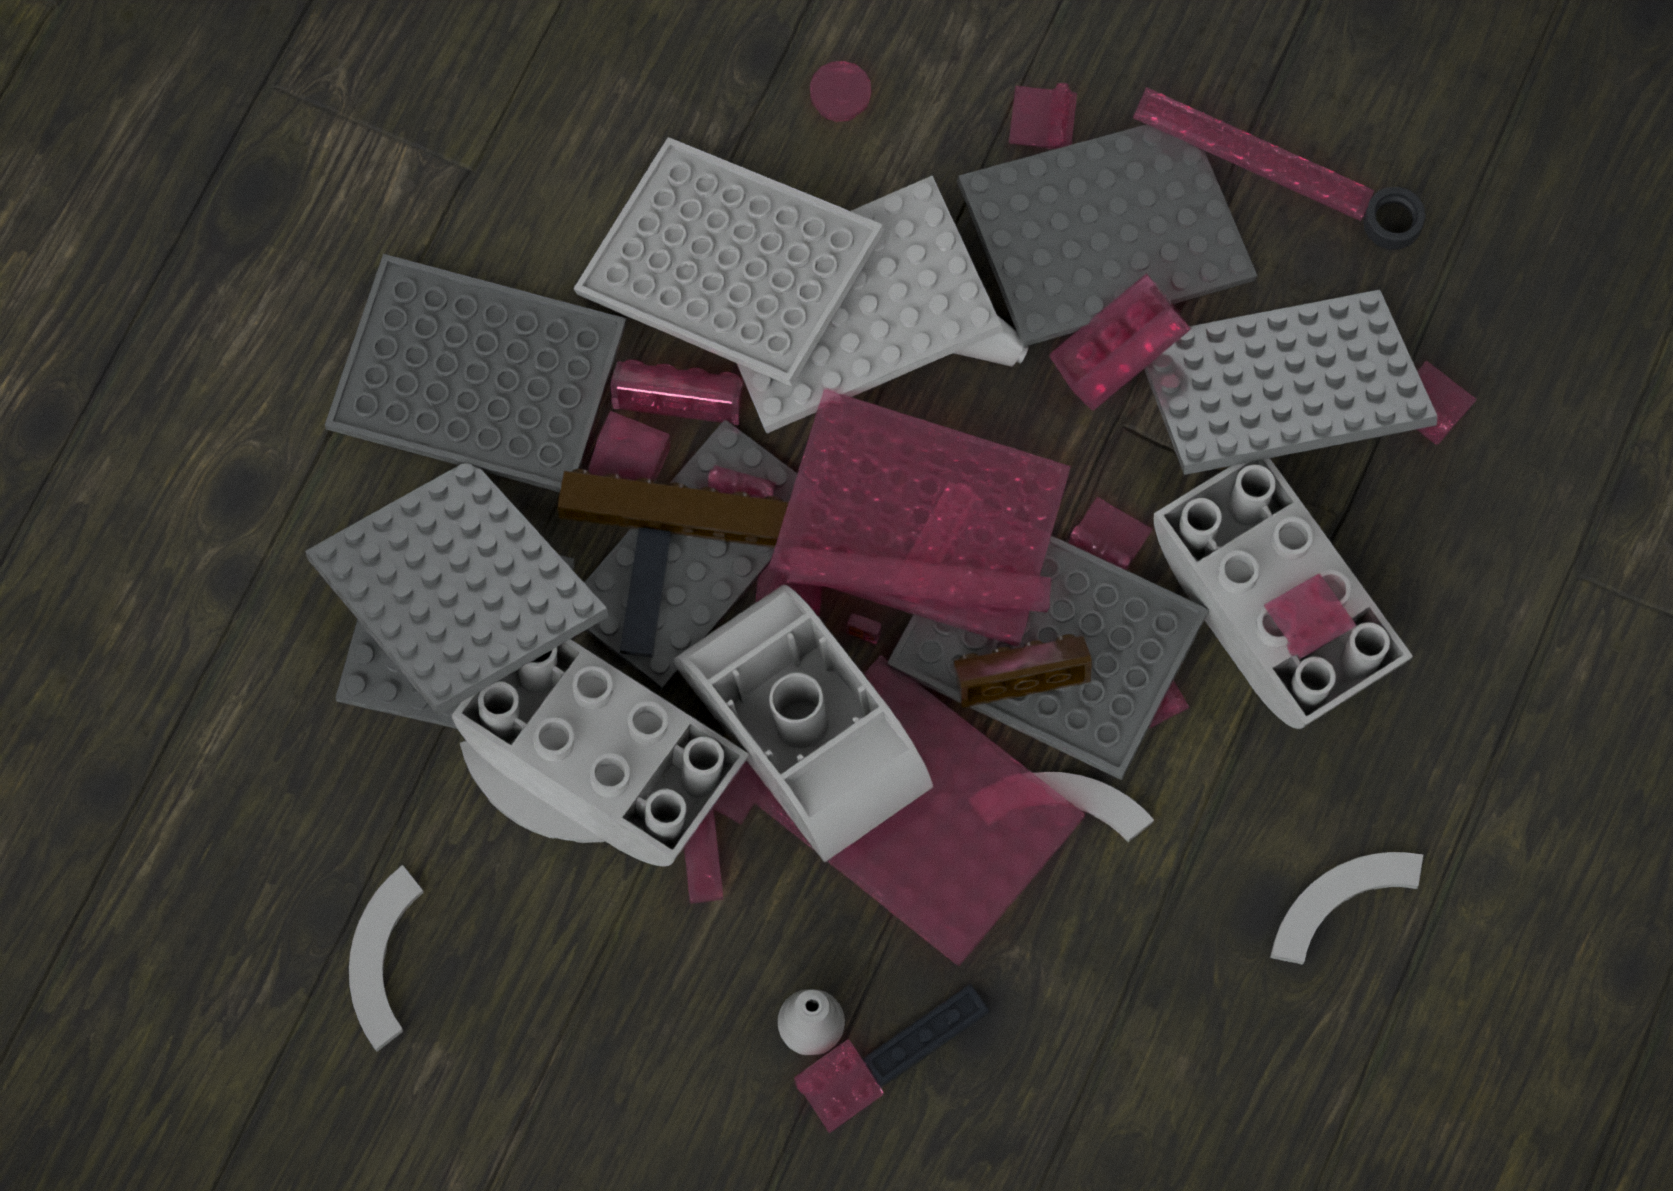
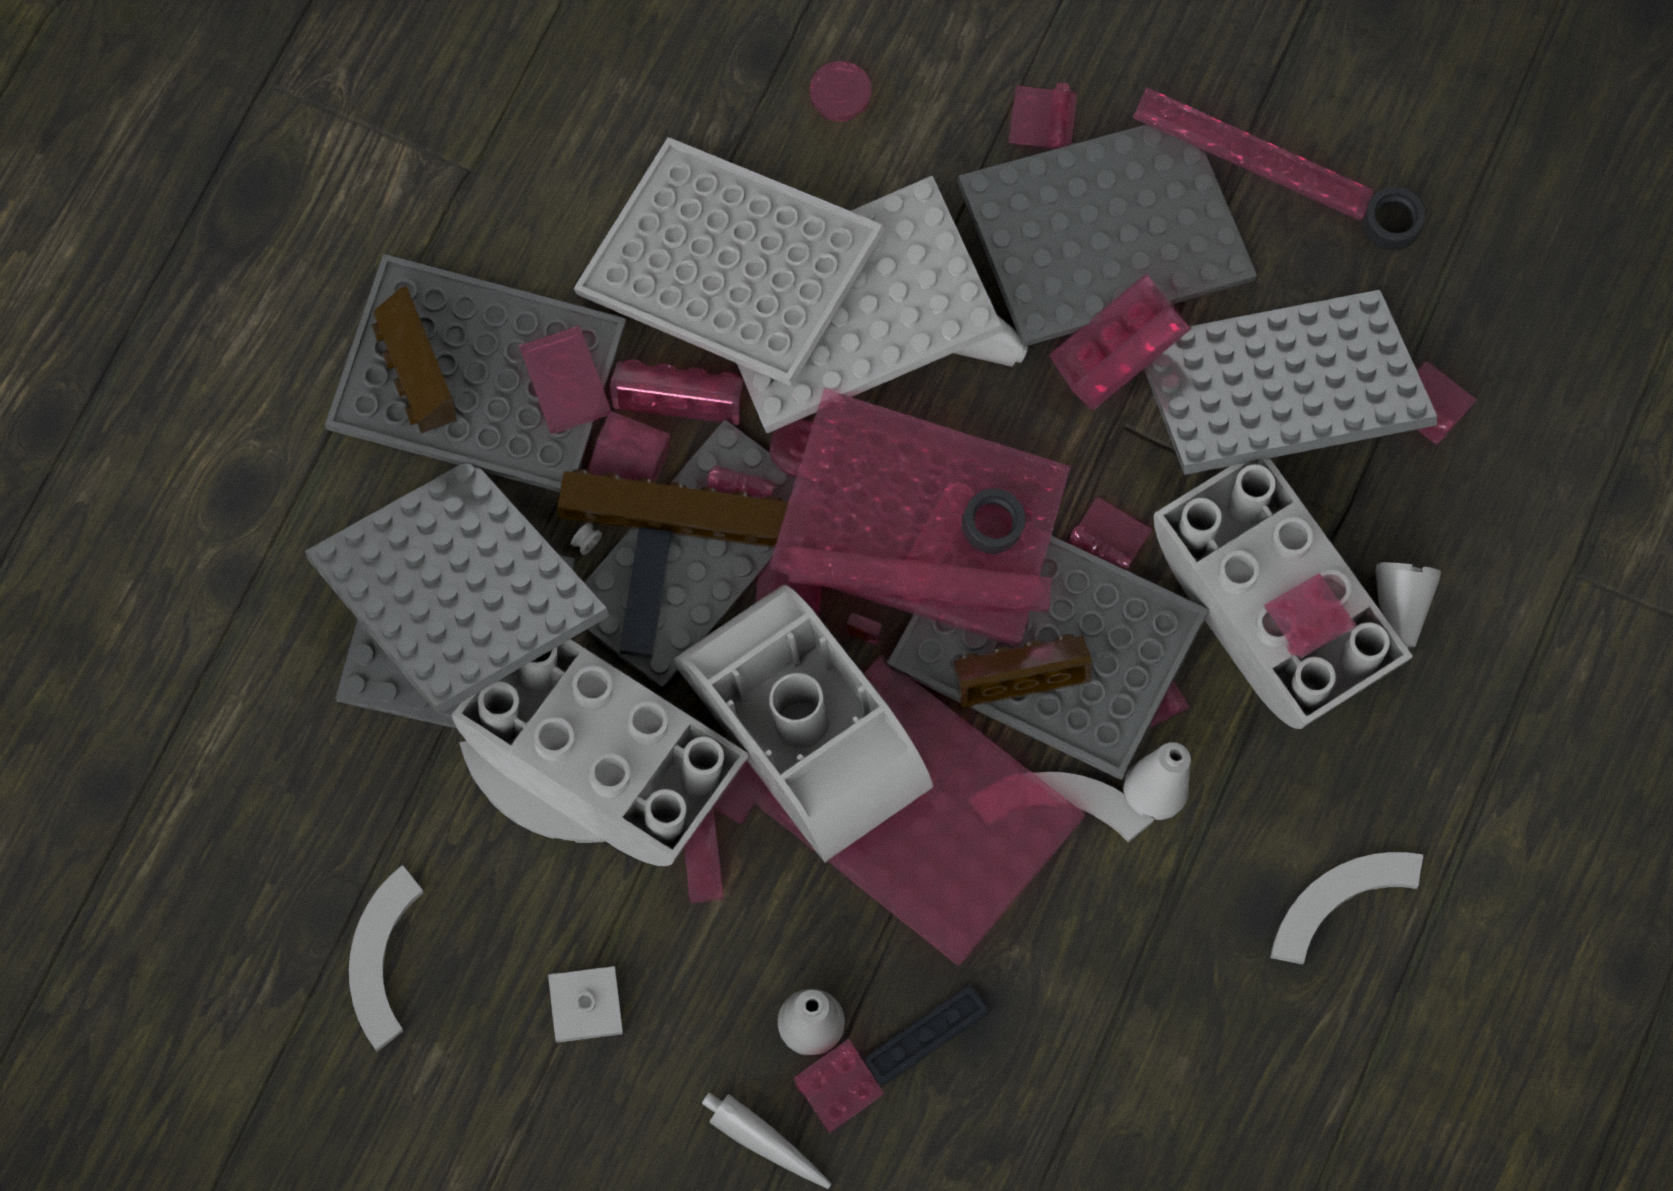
(414, 362): none -> dark brown slope
(565, 379): none -> clear pink tile
(585, 1004): none -> light grey plate
(586, 538): none -> light grey bush
(760, 1137): none -> light grey piece
(789, 446): none -> clear pink tile
(1010, 504): none -> black tyre
(1159, 782): none -> light grey cone
(1406, 597): none -> light grey cone

